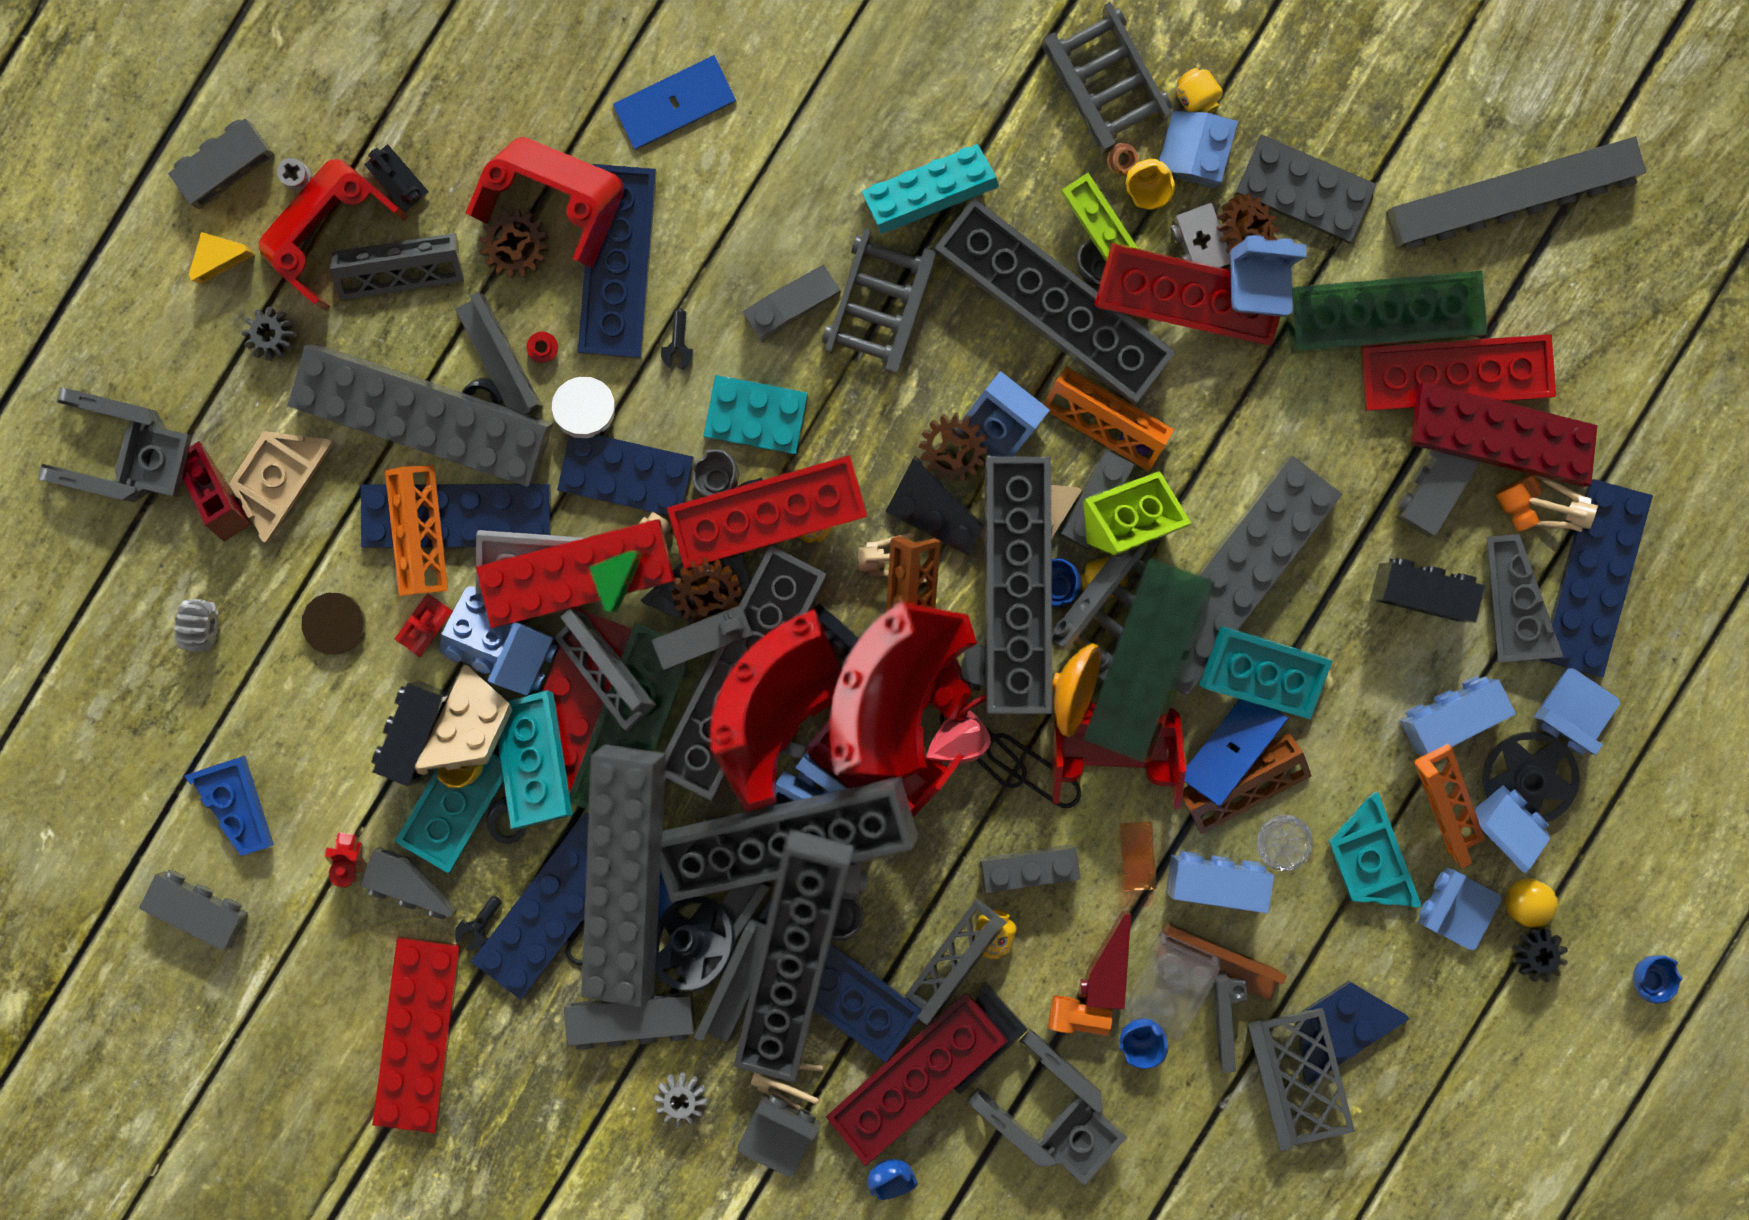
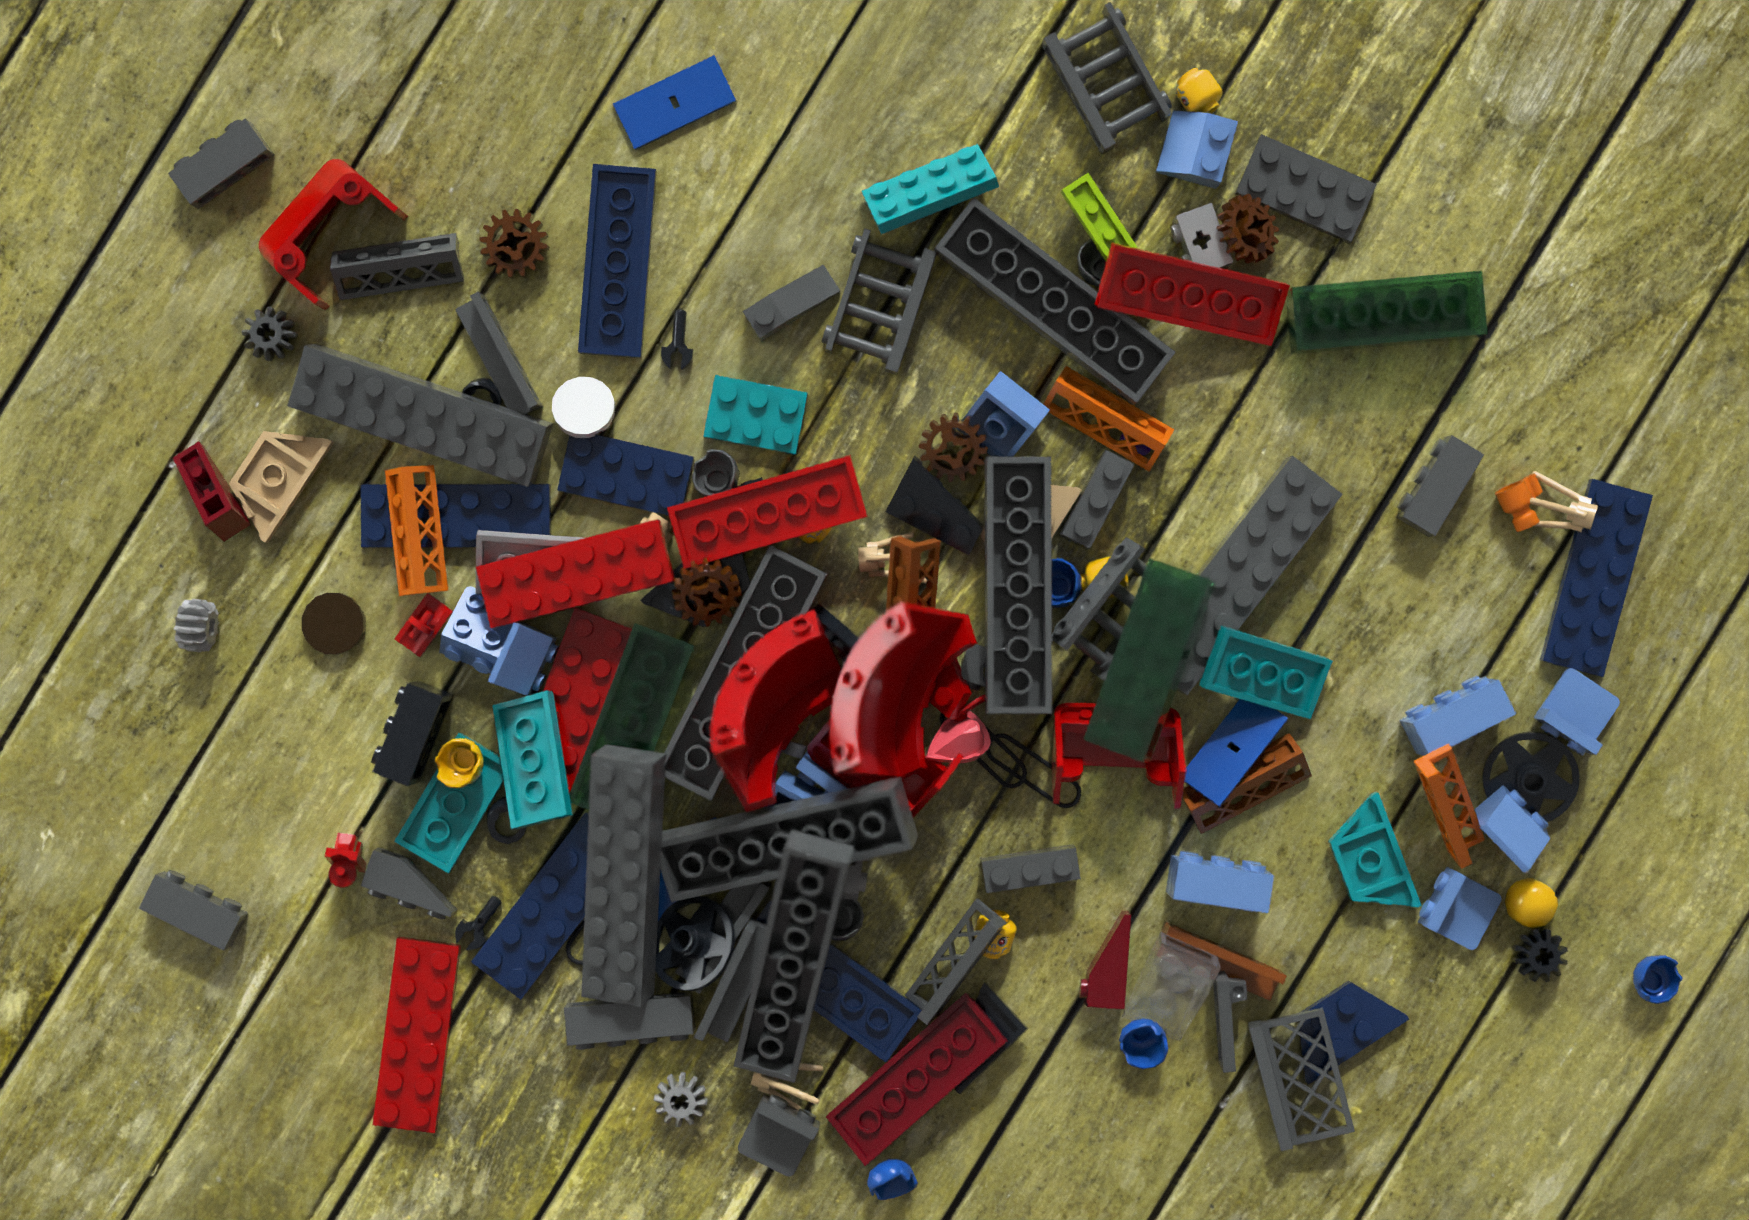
(148, 457): dark grey plate -> none
(215, 256): yellow slope -> none
(235, 802): blue wing -> none
(285, 176): light grey bush -> none
(395, 177): black hinge -> none
(466, 725): tan wing -> none
(551, 351): red plate -> none
(593, 190): red windscreen -> none
(609, 666): dark grey fence -> none
(614, 578): green slope -> none
(702, 637): dark grey hinge -> none
(1070, 1016): orange piece -> none
(1075, 688): light orange dish -> none
(1078, 1135): dark grey plate -> none
(1130, 158): nougat plate -> none
(1133, 514): lime slope -> none
(1138, 856): clear orange slope -> none
(1150, 184): yellow hair -> none
(1264, 275): medium blue bracket -> none
(1284, 842): clear piece -> none
(1428, 590): black brick -> none
(1483, 367): red plate -> none
(1504, 434): dark red plate -> none
(1516, 192): dark grey brick -> none
(1518, 606): dark grey wing -> none

